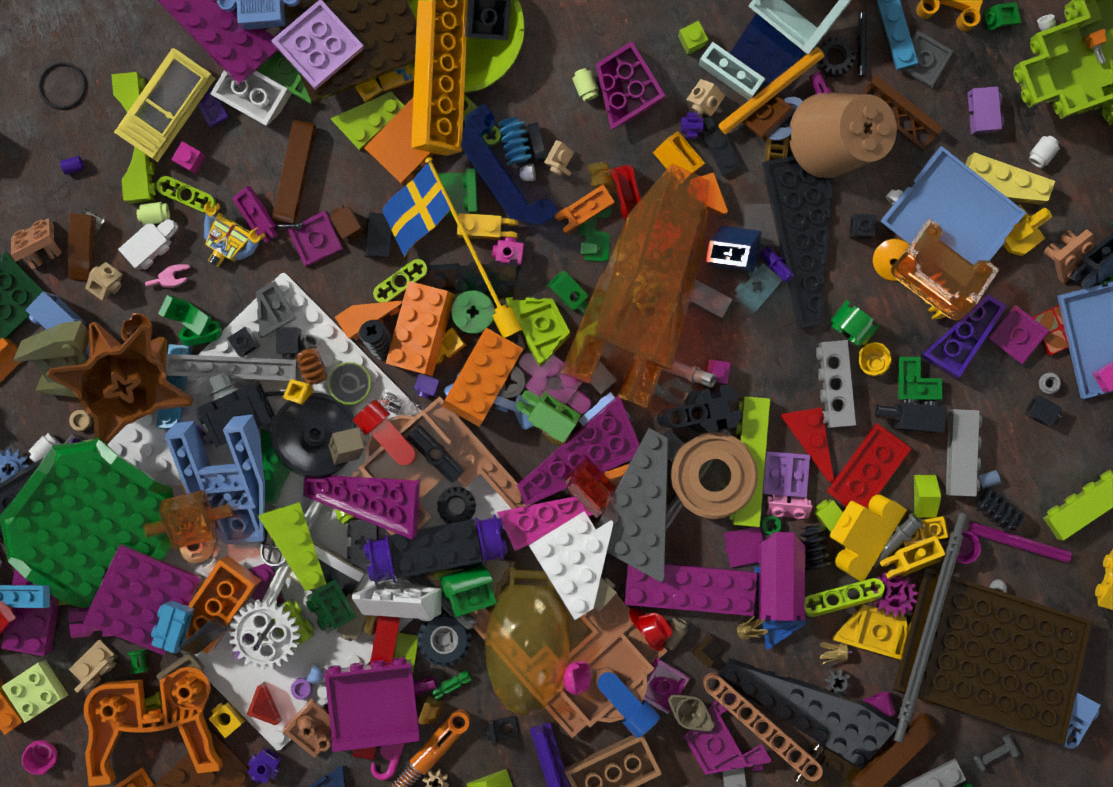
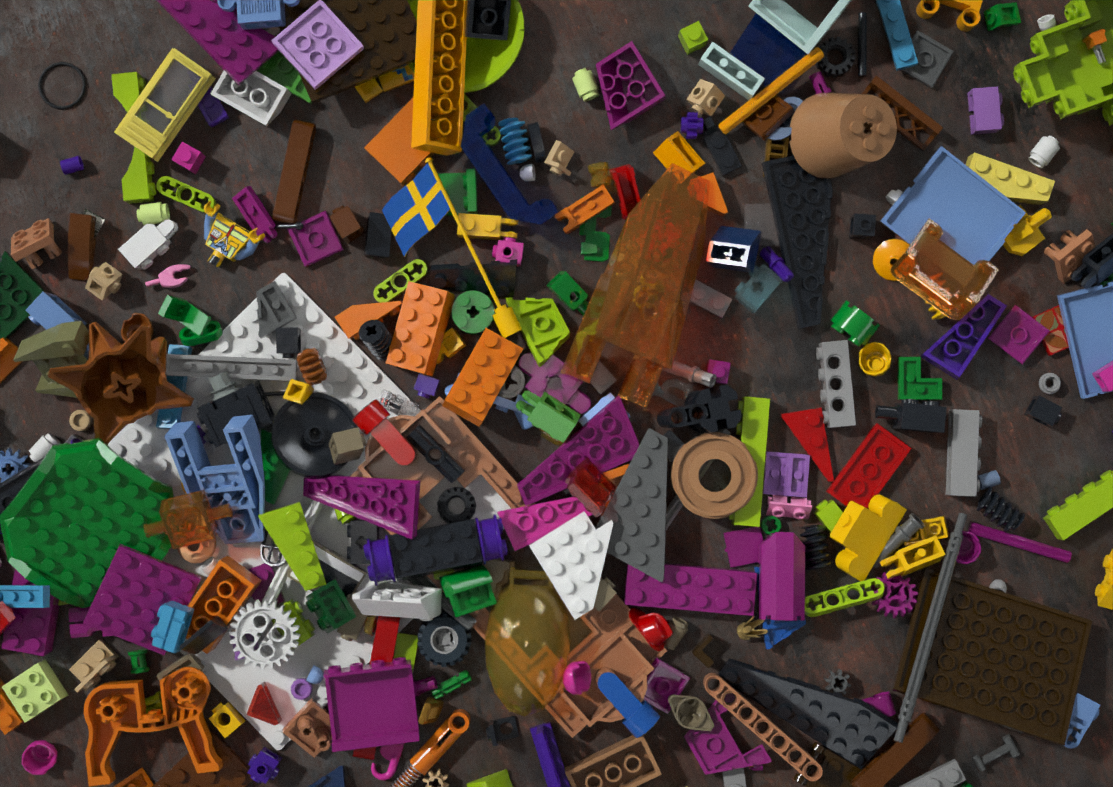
(244, 342): black brick -> none
(309, 342): dark grey hinge -> none
(349, 383): black tile -> none
(368, 119): lime wing -> none
(840, 654): pearl gold piece -> none
(874, 631): yellow wing -> none
(926, 496): lime slope -> none

